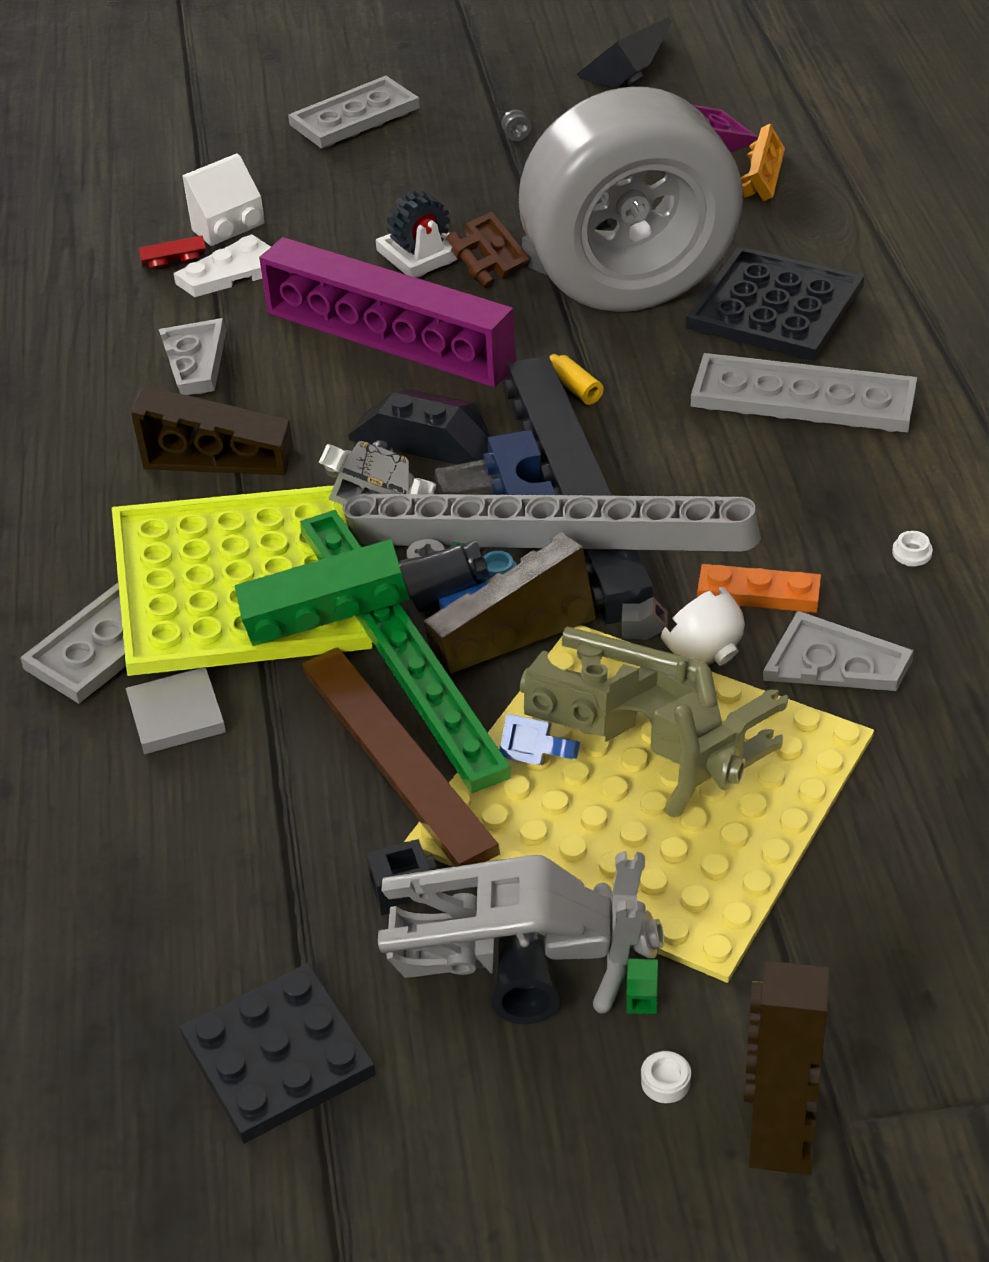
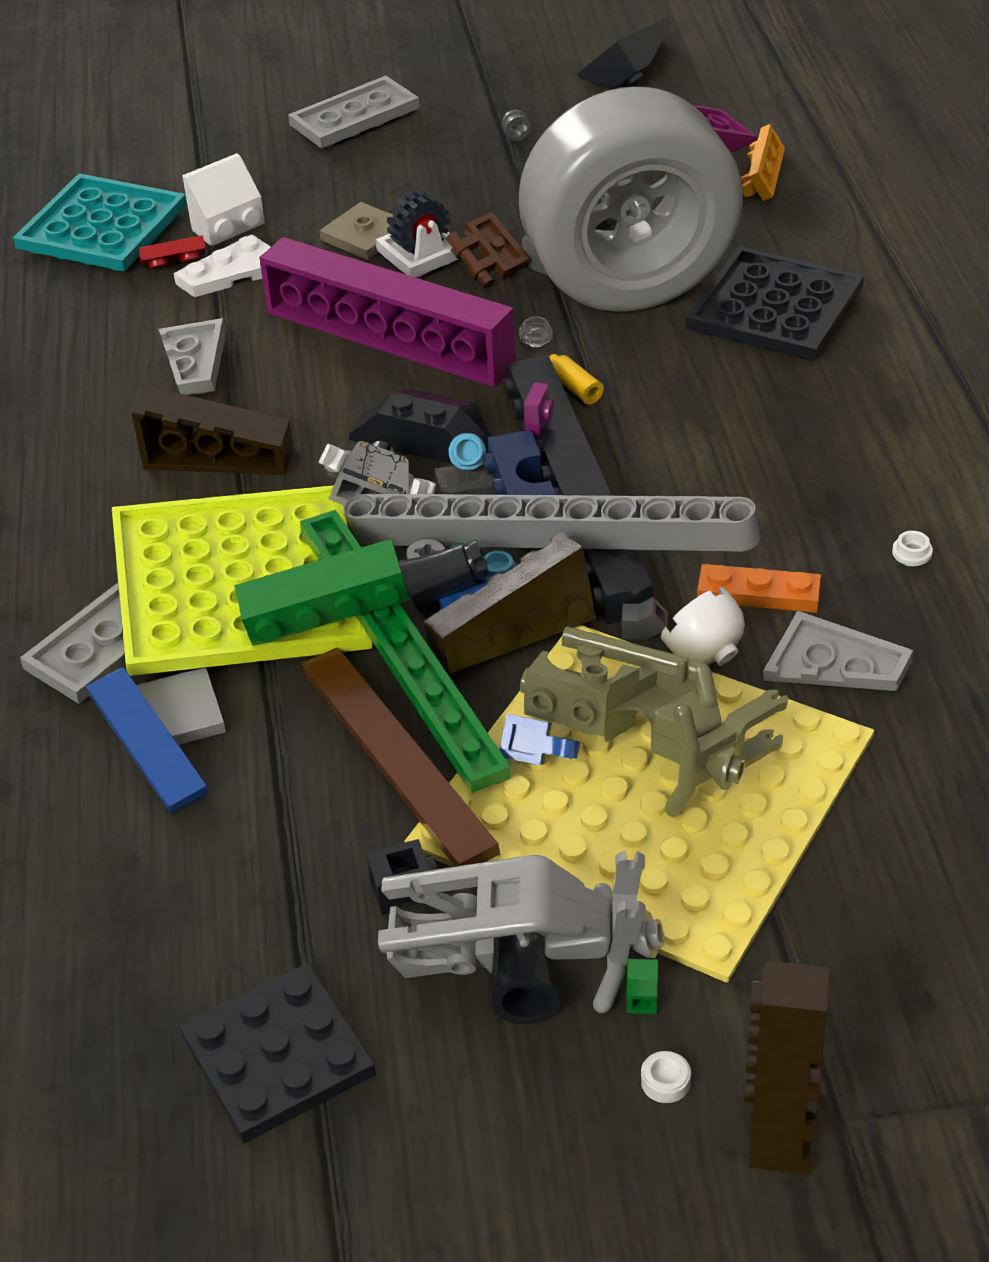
(100, 222): none -> teal plate
(147, 740): none -> blue tile
(357, 230): none -> dark tan plate
(466, 451): none -> medium azure plate
(535, 331): none -> clear plate
(538, 408): none -> magenta plate
(804, 392): light grey plate -> none

